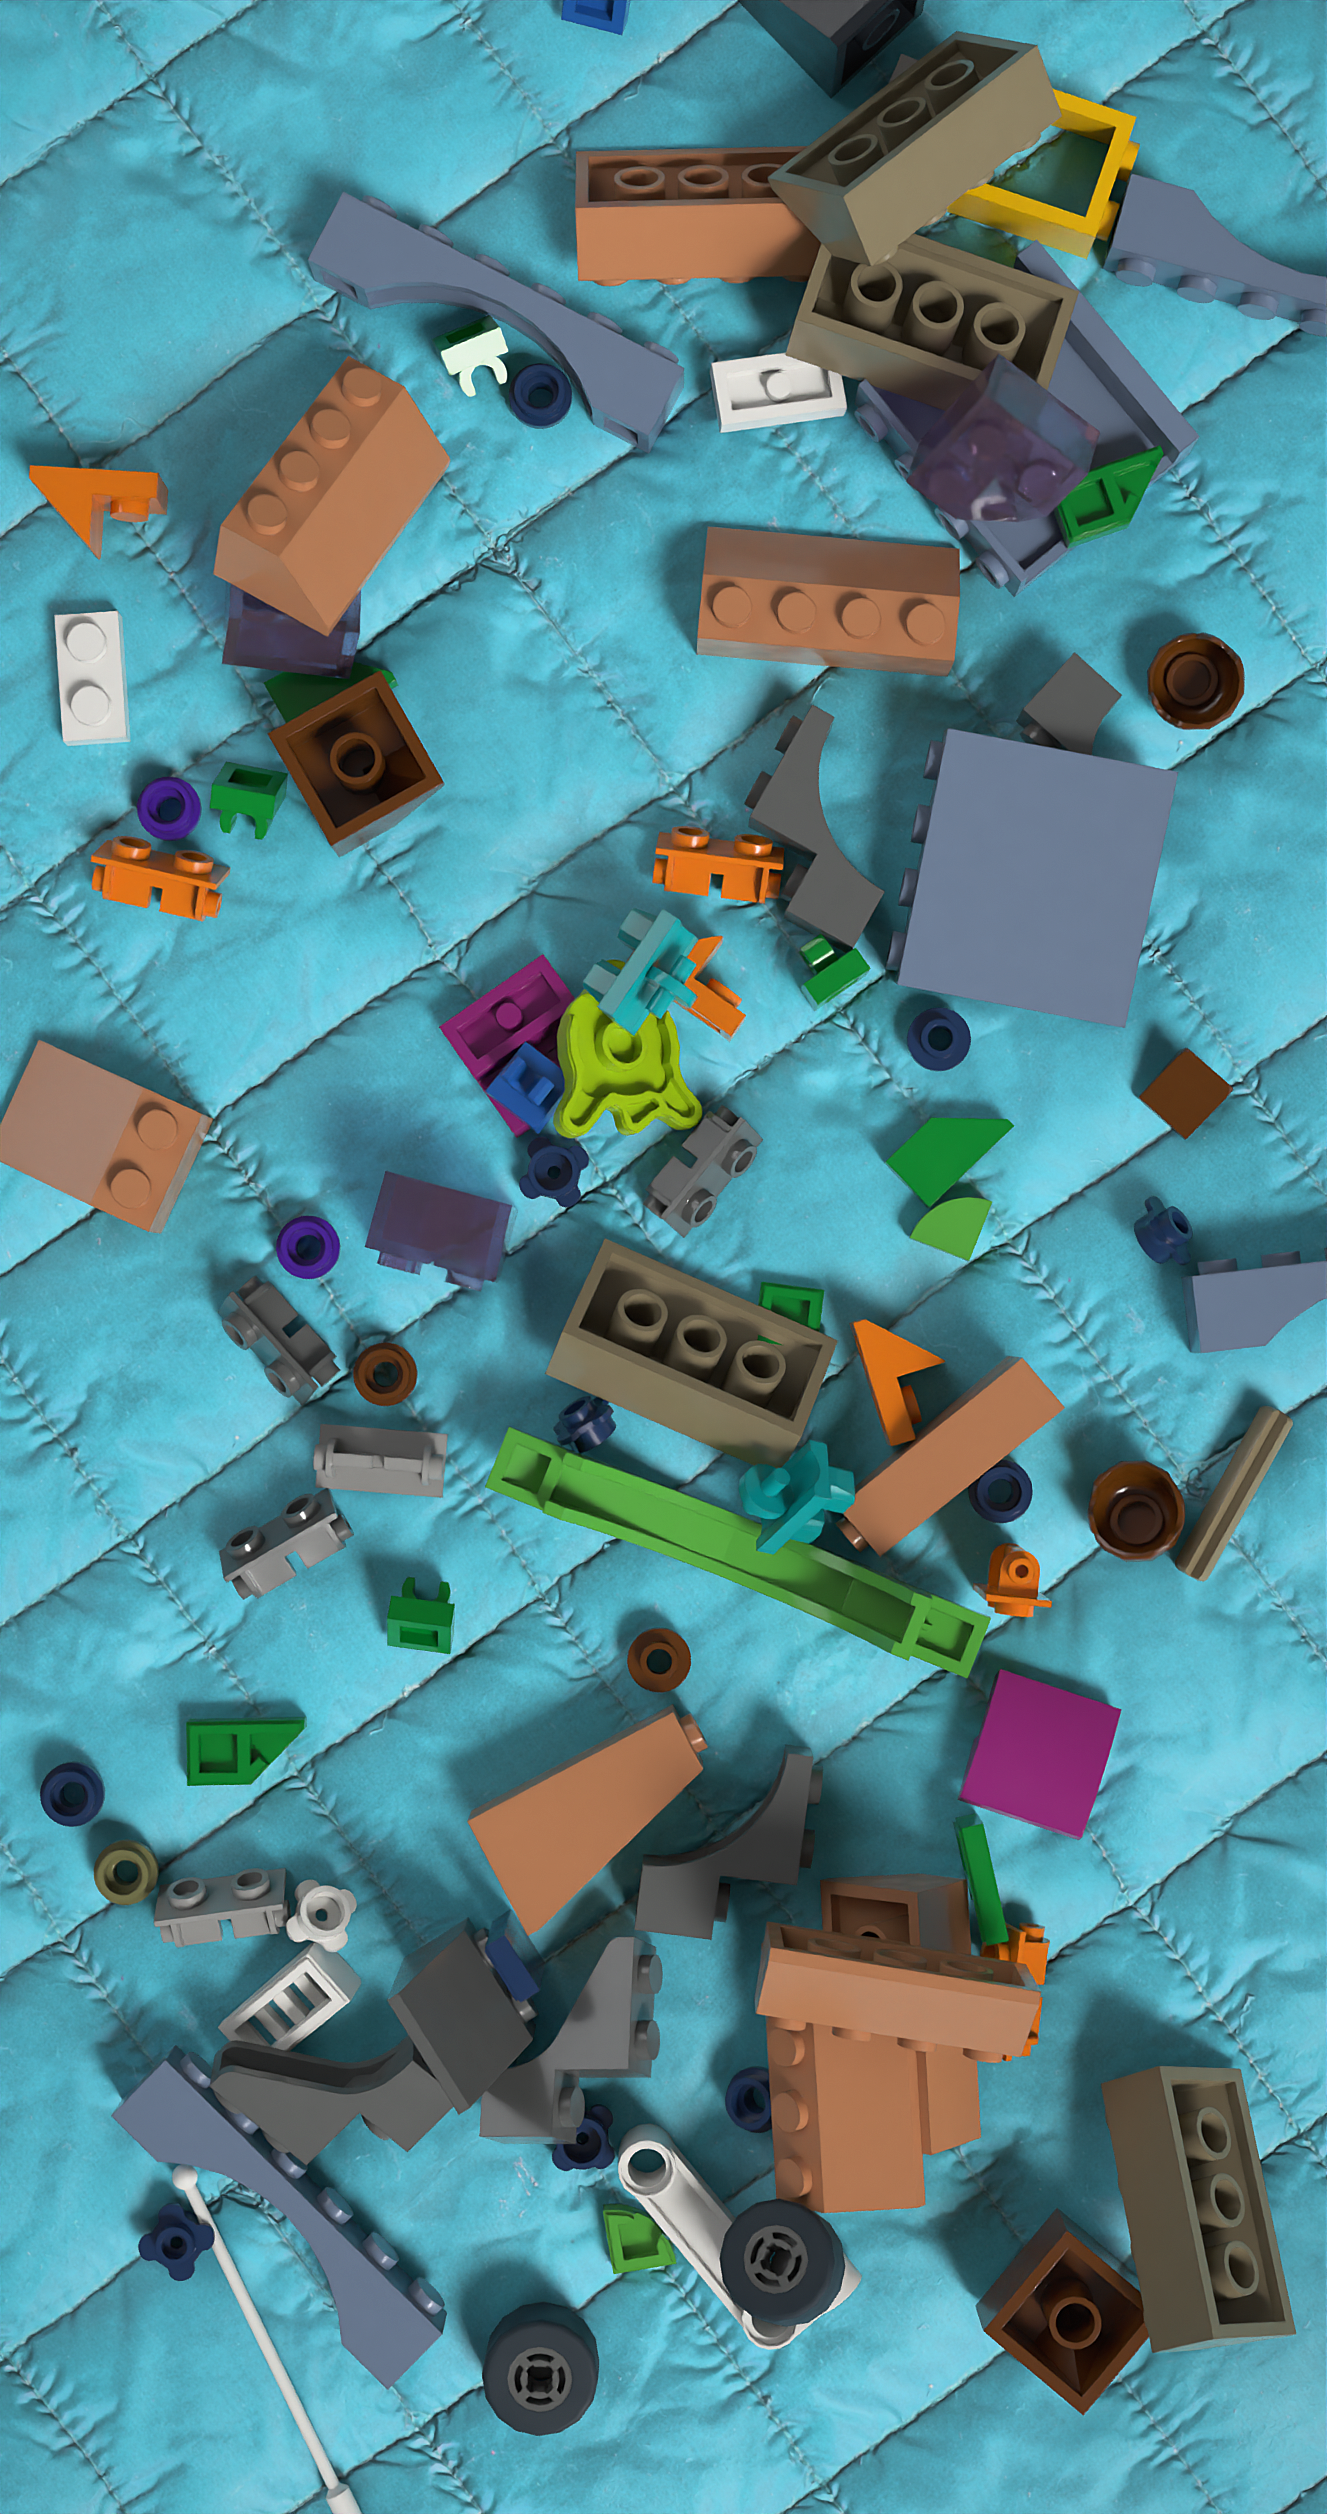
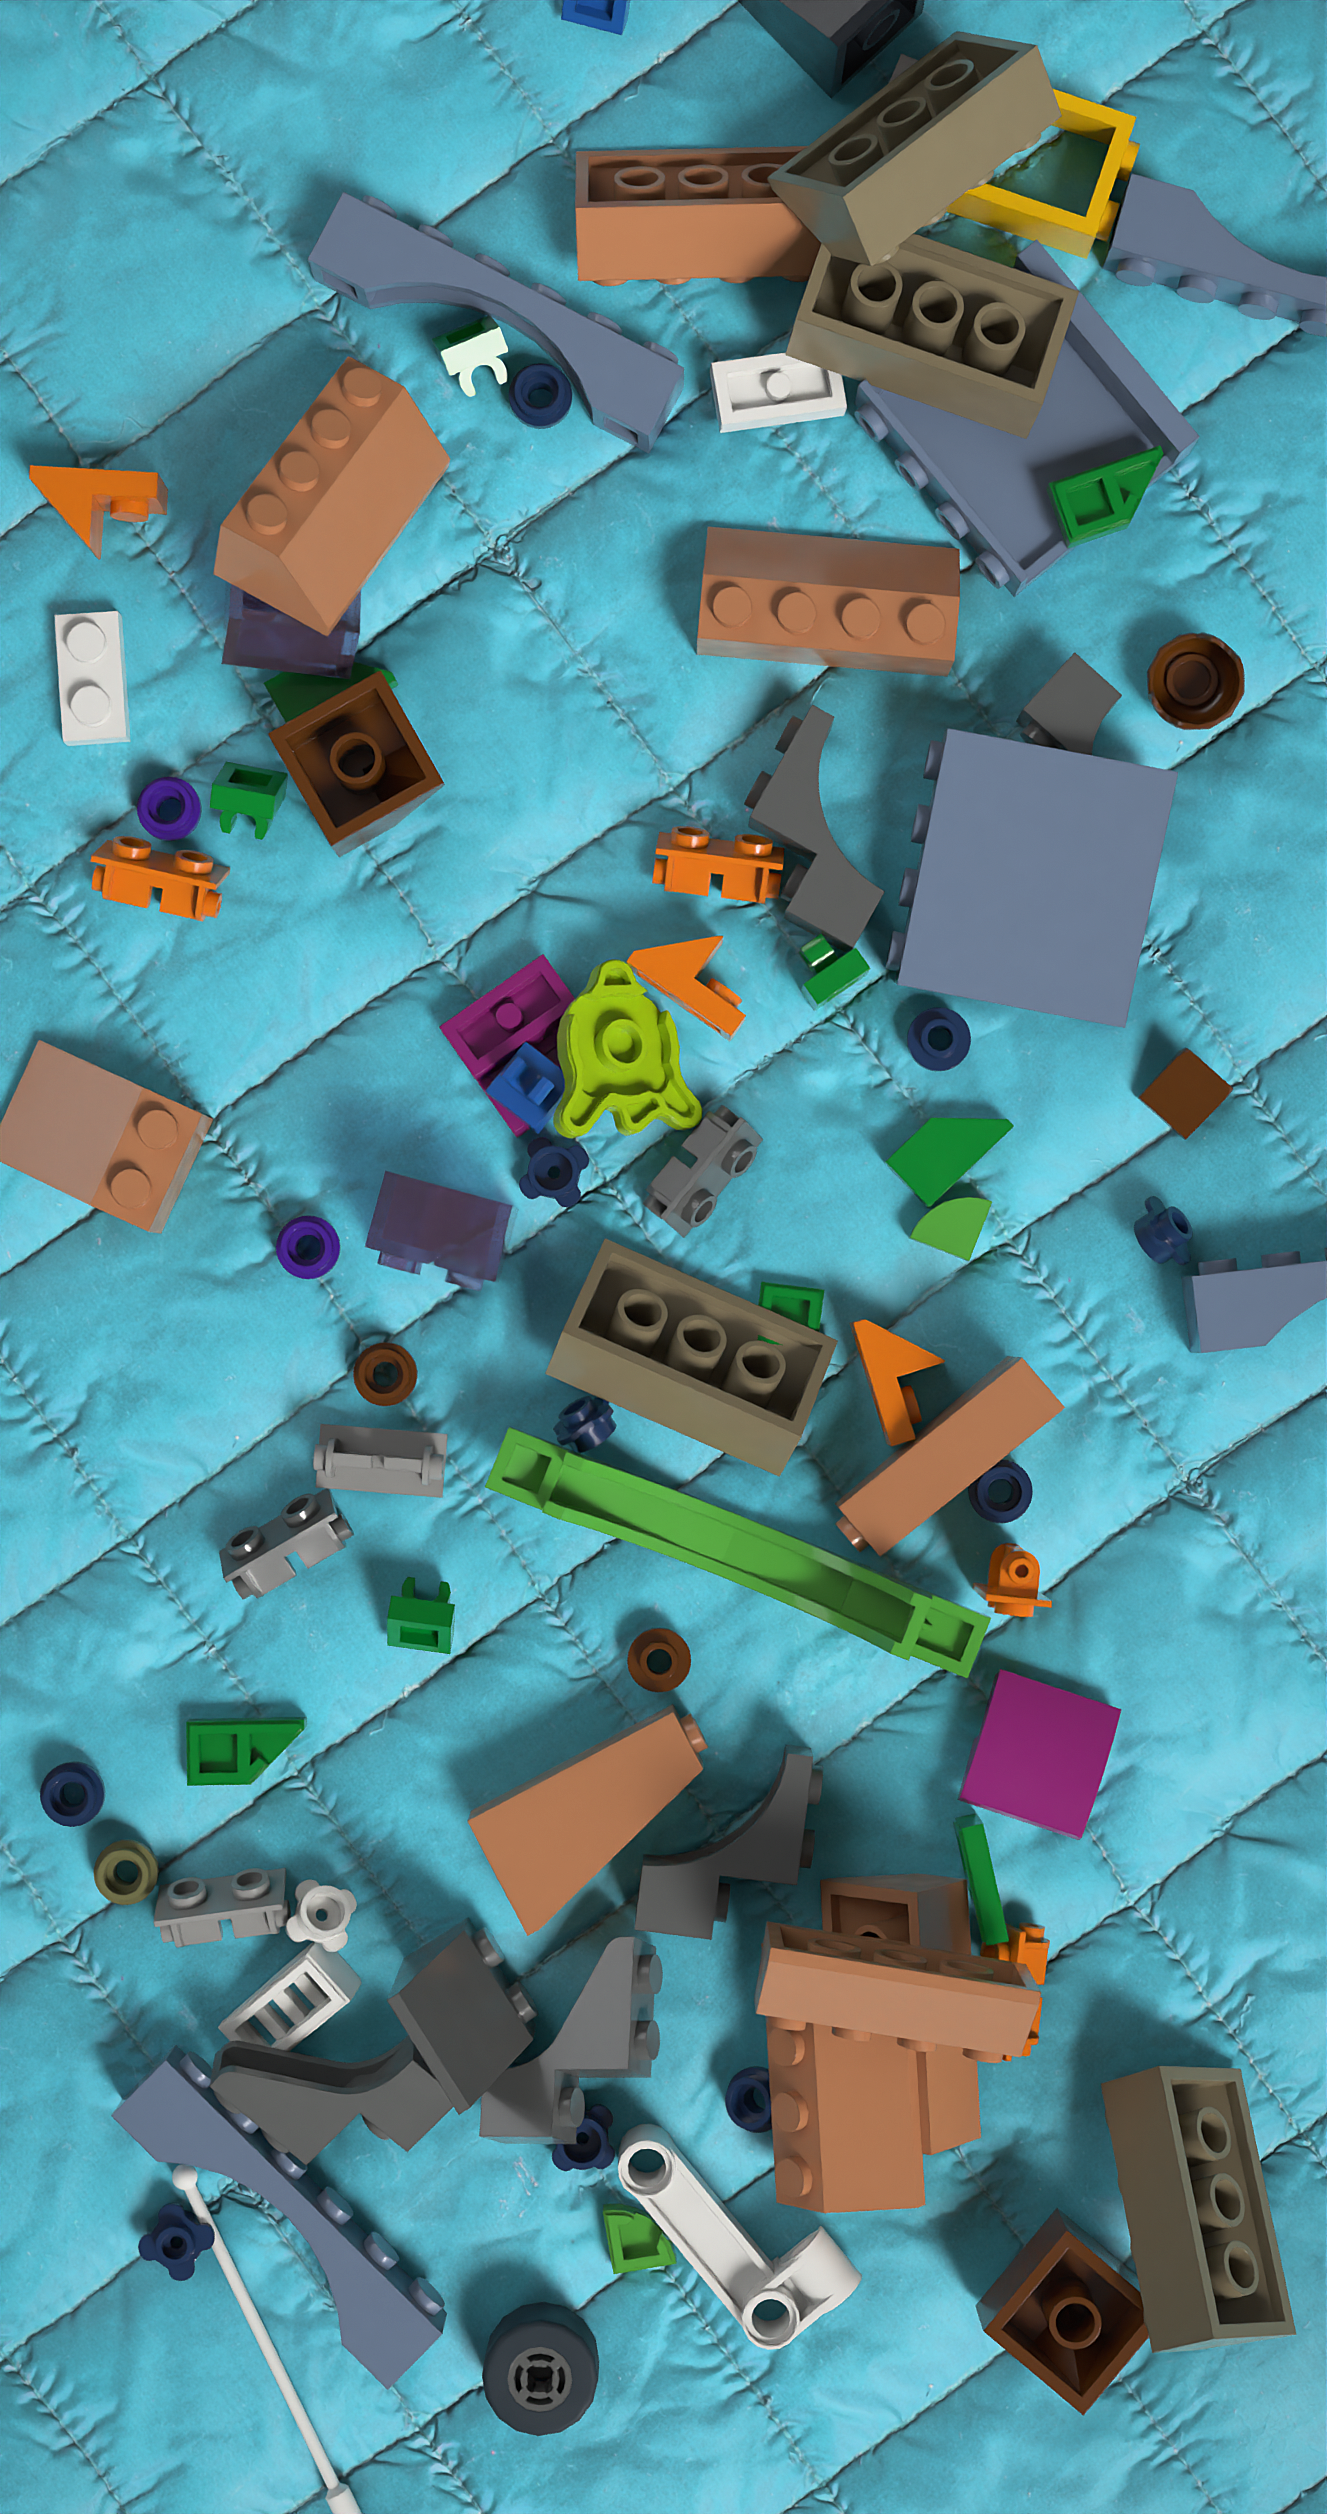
(259, 1325): dark grey hinge -> none
(514, 1956): dark blue tile -> none
(651, 975): teal hips -> none
(795, 1496): teal hips -> none
(802, 2273): black wheel -> none
(1003, 450): clear purple slope -> none
(1136, 1511): reddish brown hair -> none
(1233, 1493): dark tan axle -> none

